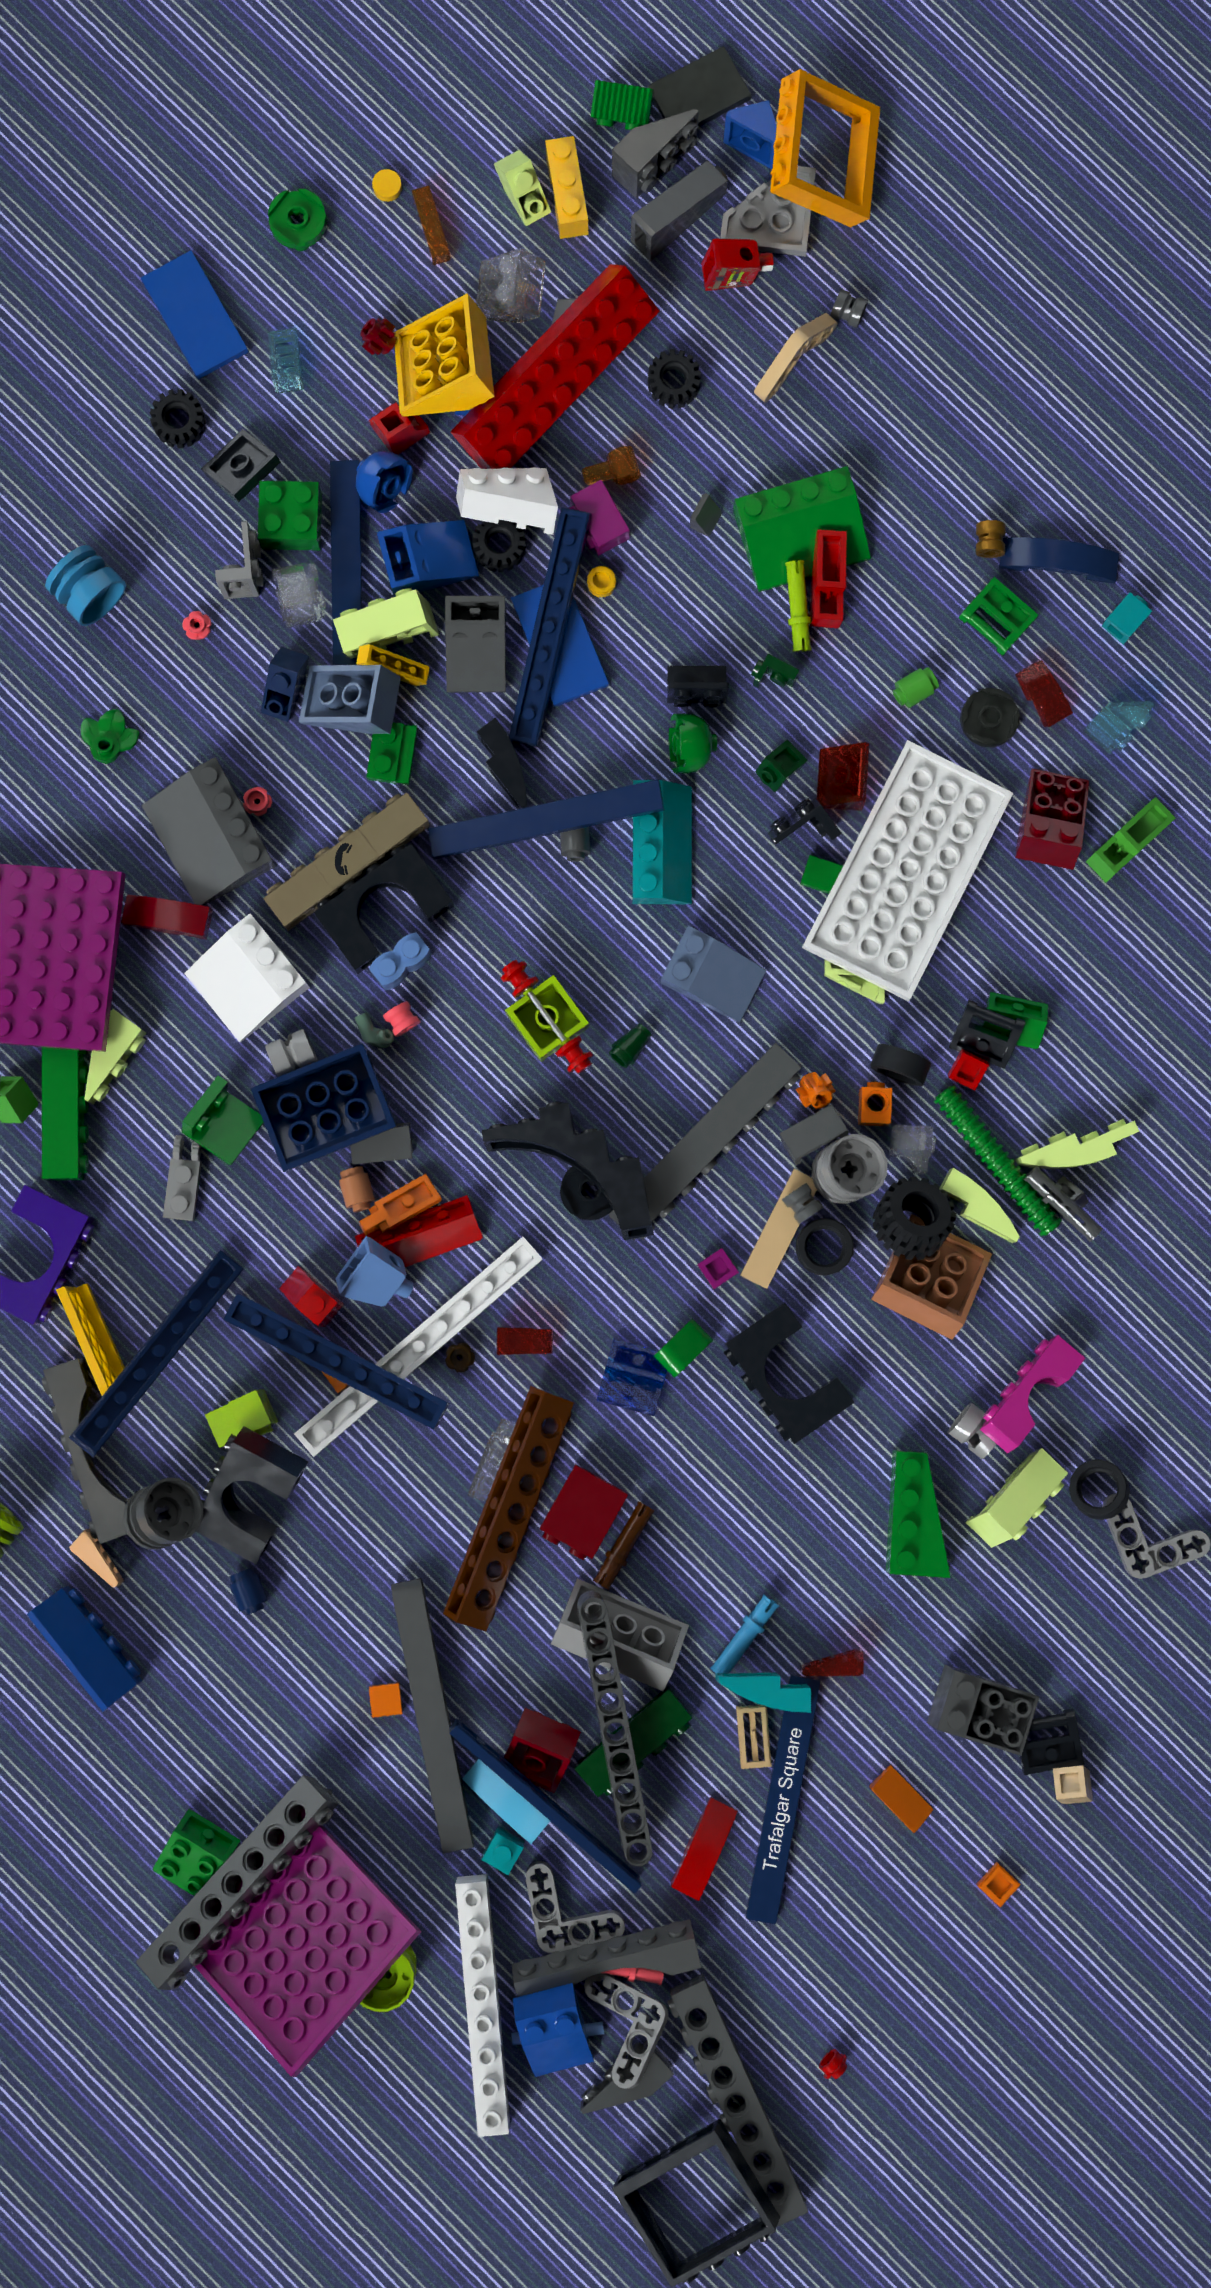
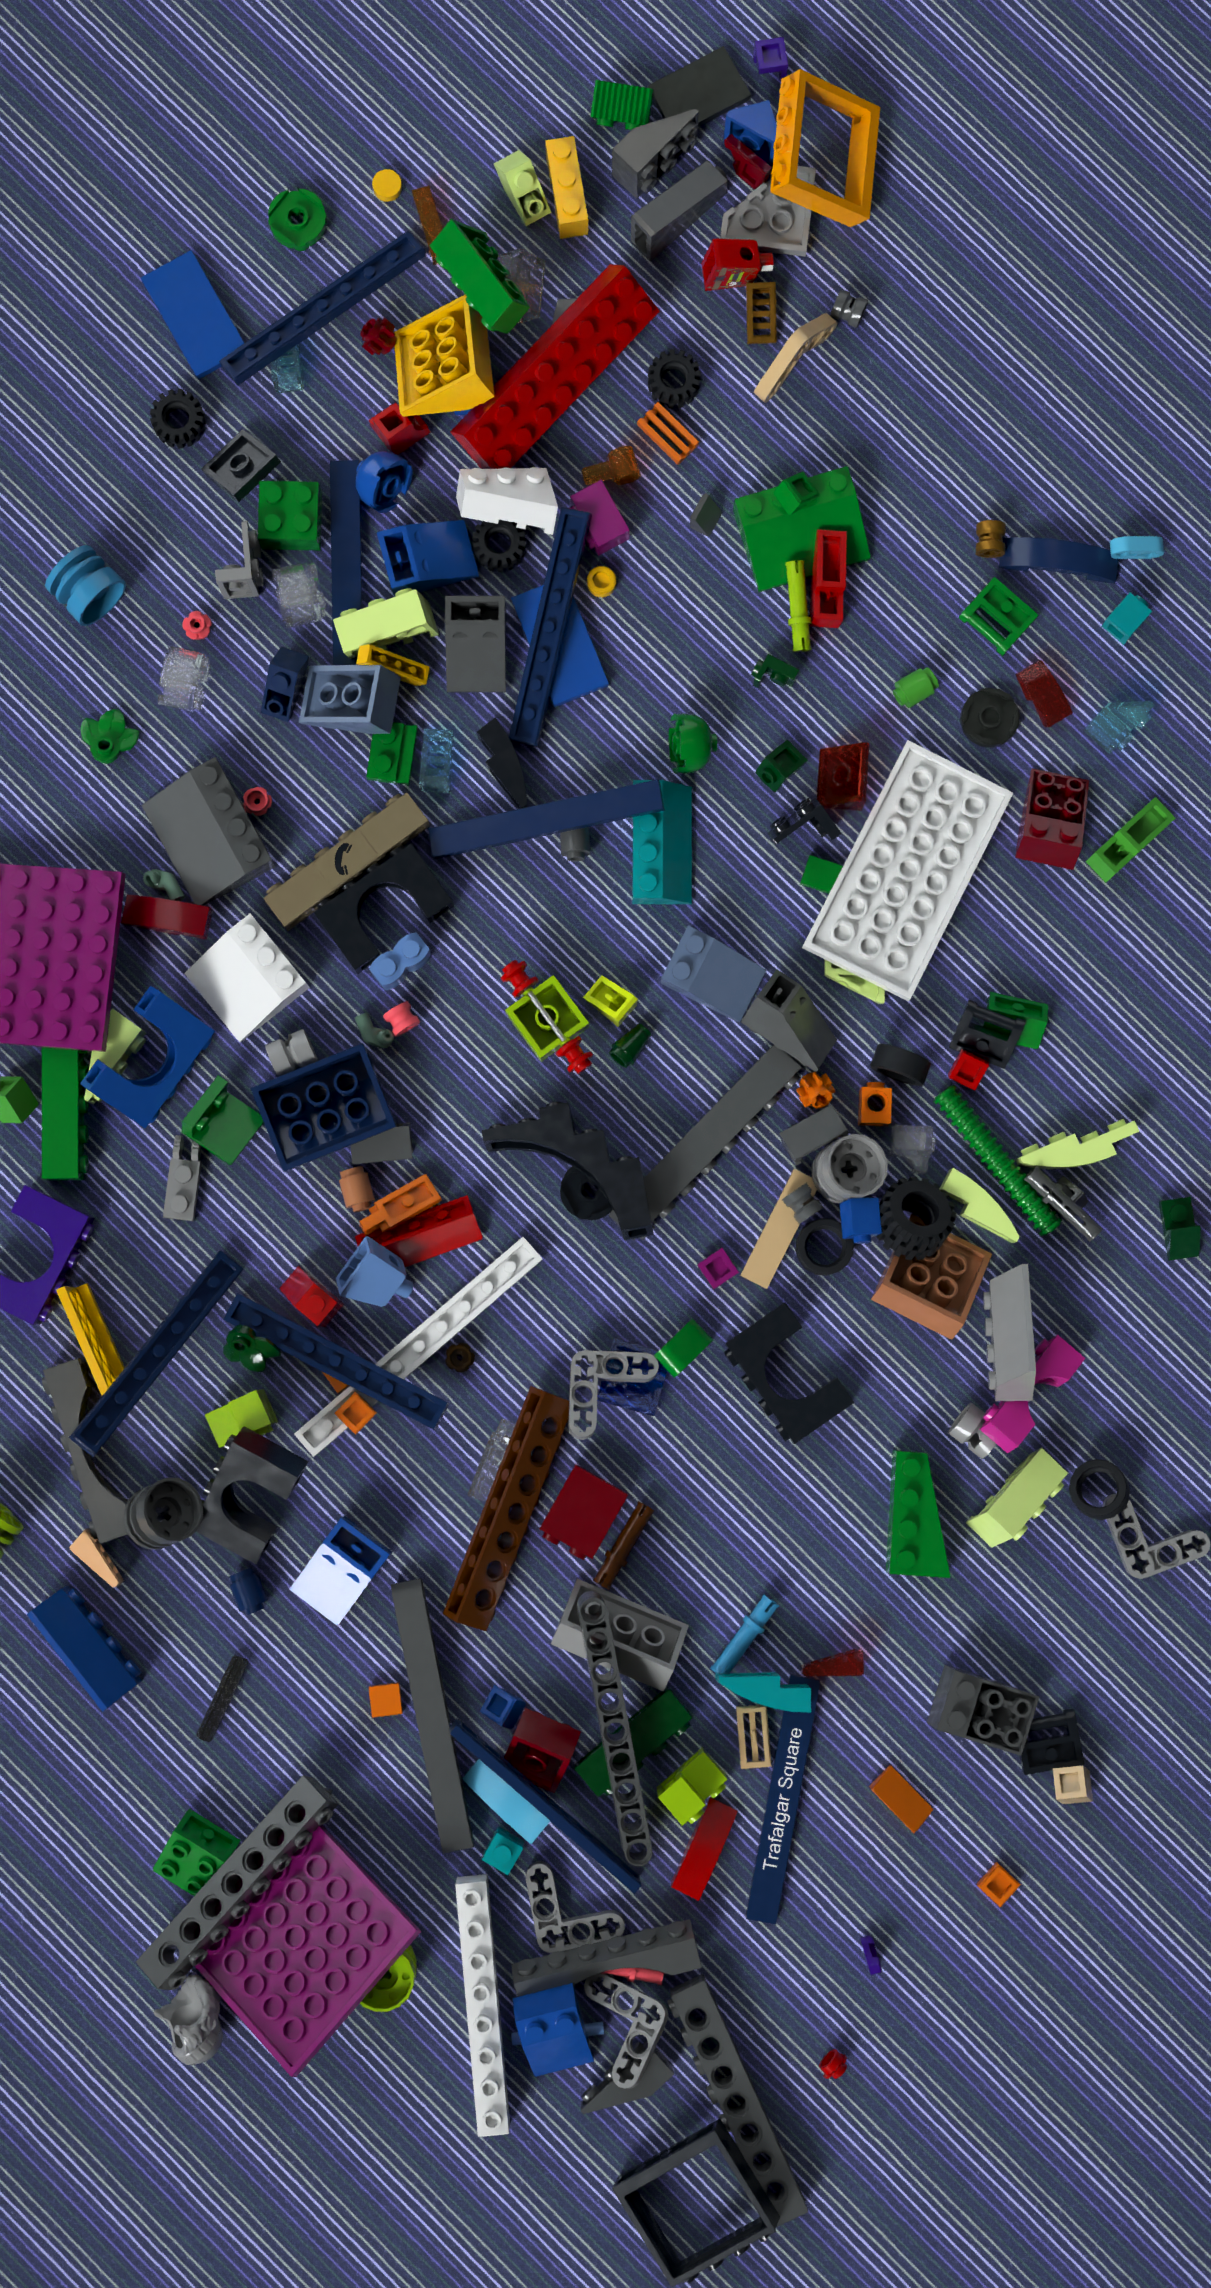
(143, 1097): none -> blue arch
(164, 881): none -> sand green arm
(182, 679): none -> clear brick
(194, 2021): none -> light grey hair
(222, 1698): none -> clear smoke axle
(250, 1350): none -> dark green plate
(322, 308): none -> dark blue tile
(340, 1570): none -> slope
(355, 1412): none -> orange tile
(436, 778): none -> clear light blue slope
(479, 275): none -> green wedge
(503, 1707): none -> blue slope
(524, 1341): clear red leg -> none
(600, 1373): none -> light grey beam
(611, 1000): none -> neon yellow slope
(651, 416): none -> orange tile
(690, 1785): none -> lime brick
(697, 685): black bracket -> none
(747, 163): none -> dark red tile
(761, 288): none -> pearl gold slope
(771, 56): none -> dark purple panel
(790, 1021): none -> dark grey slope
(795, 492): none -> green slope
(860, 1219): none -> blue brick
(870, 1954): none -> dark purple tile
(1011, 1336): none -> light grey slope
(1136, 547): none -> medium azure beam
(1179, 1228): none -> dark green slope

